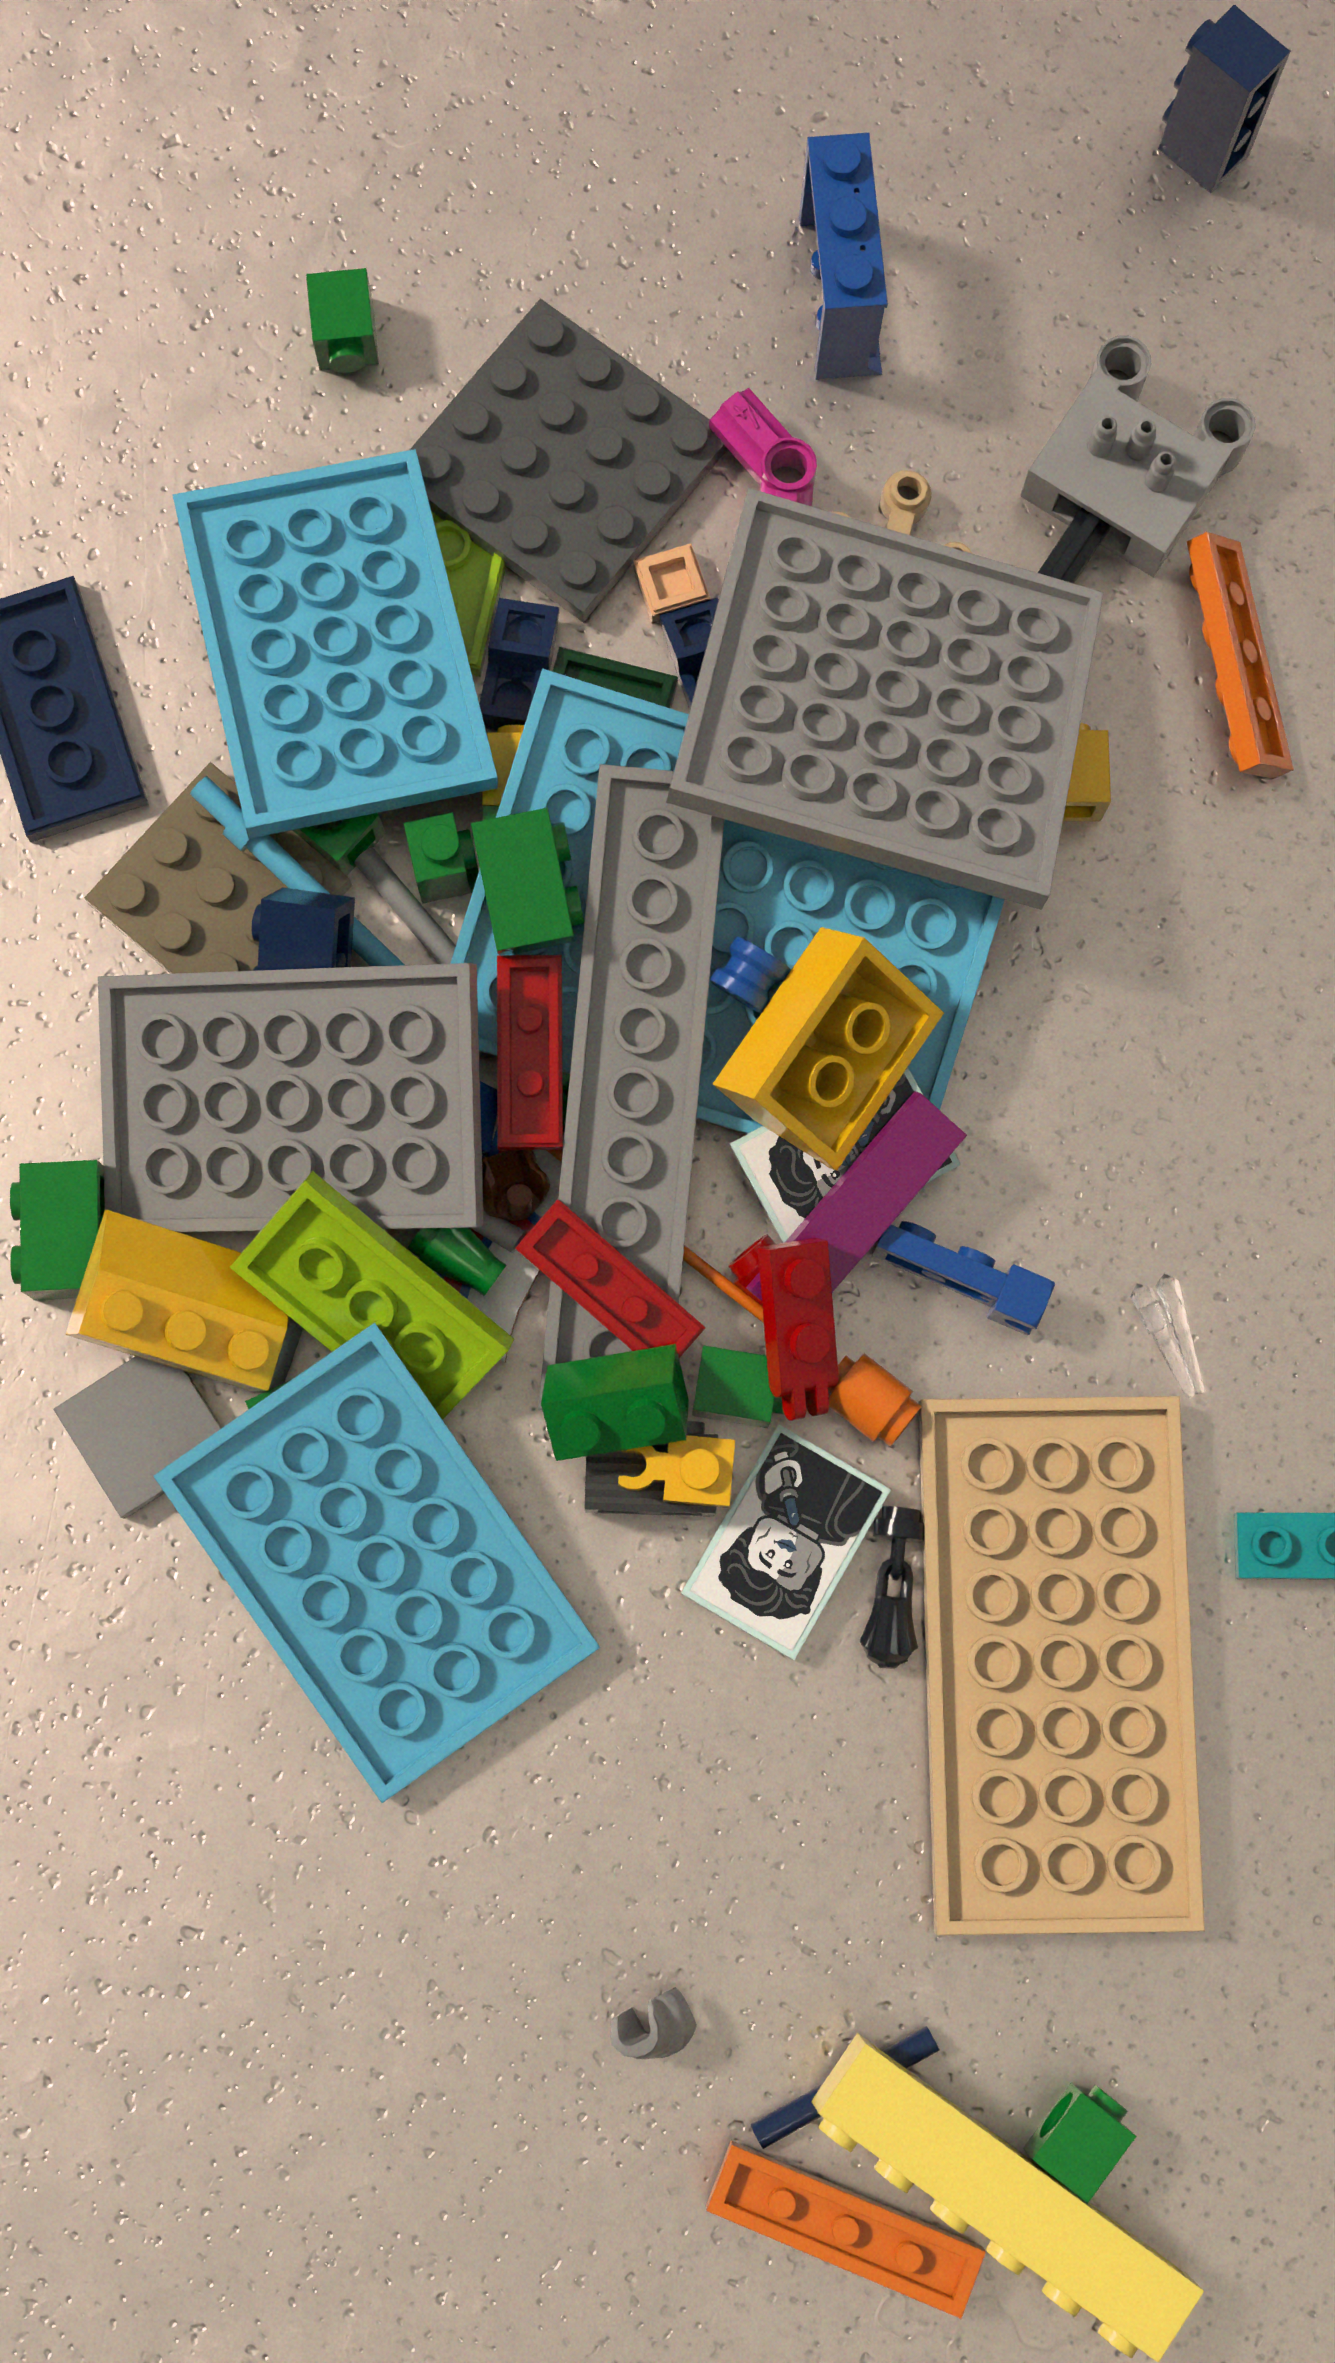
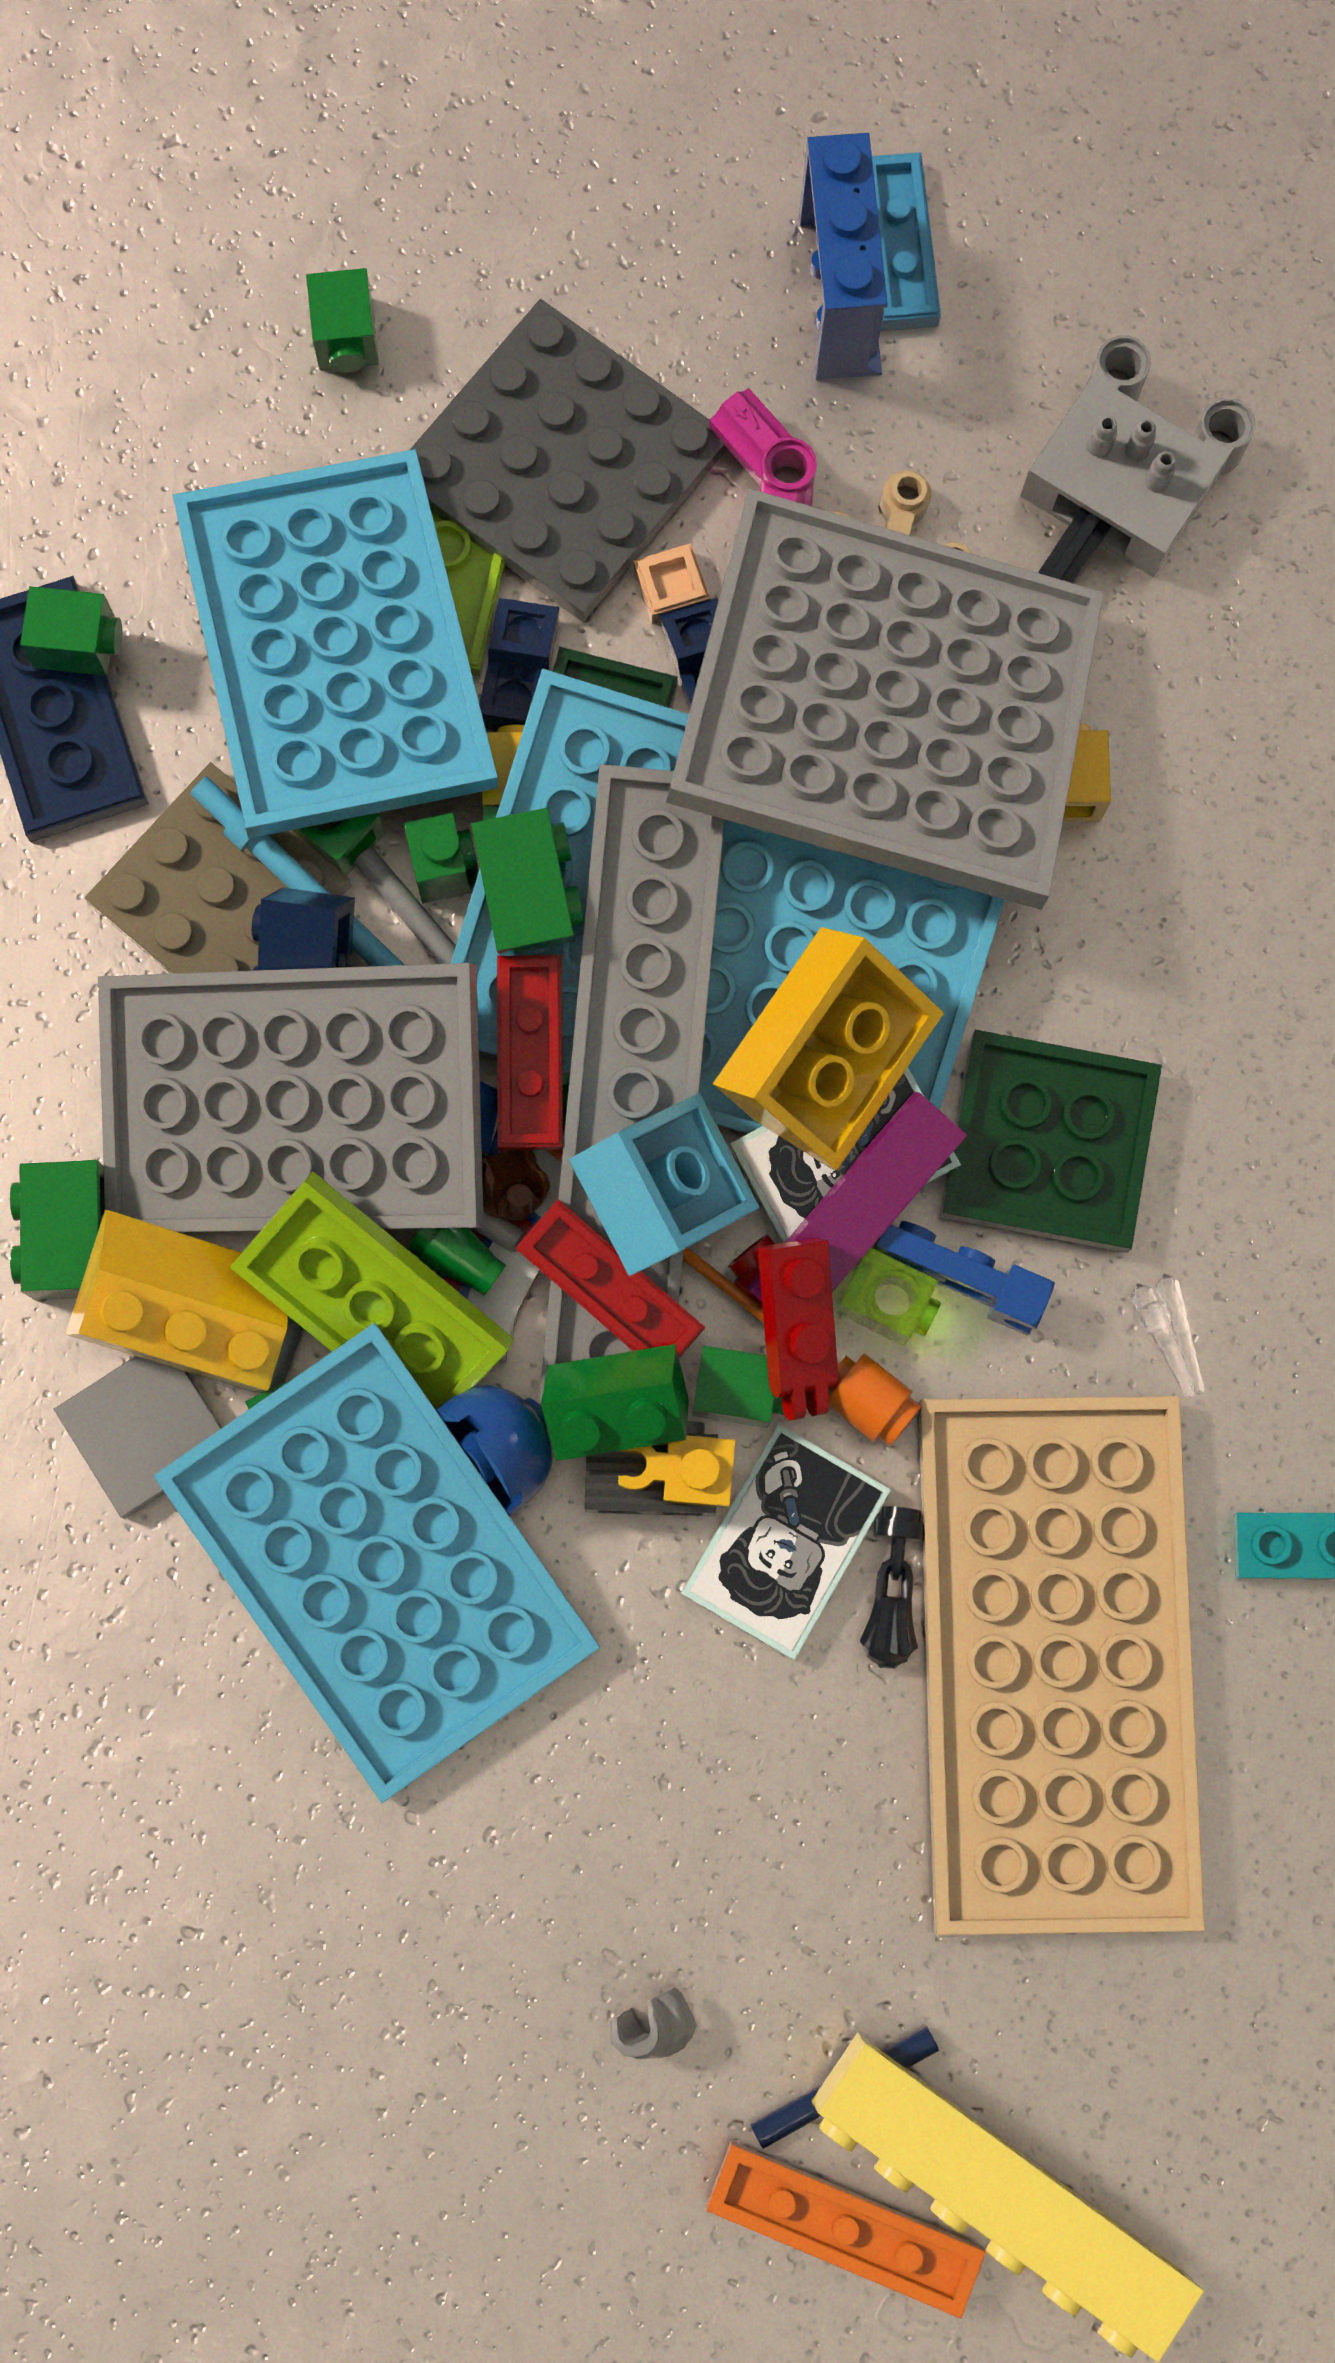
(70, 631): none -> green brick
(503, 1441): none -> blue cylinder
(664, 1183): none -> medium azure slope
(749, 974): blue wheel -> none
(879, 1270): none -> clear neon green brick
(906, 242): none -> dark azure tile
(1052, 1141): none -> dark green plate
(1081, 2140): green brick -> none
(1221, 96): dark blue brick -> none
(1239, 656): orange plate -> none

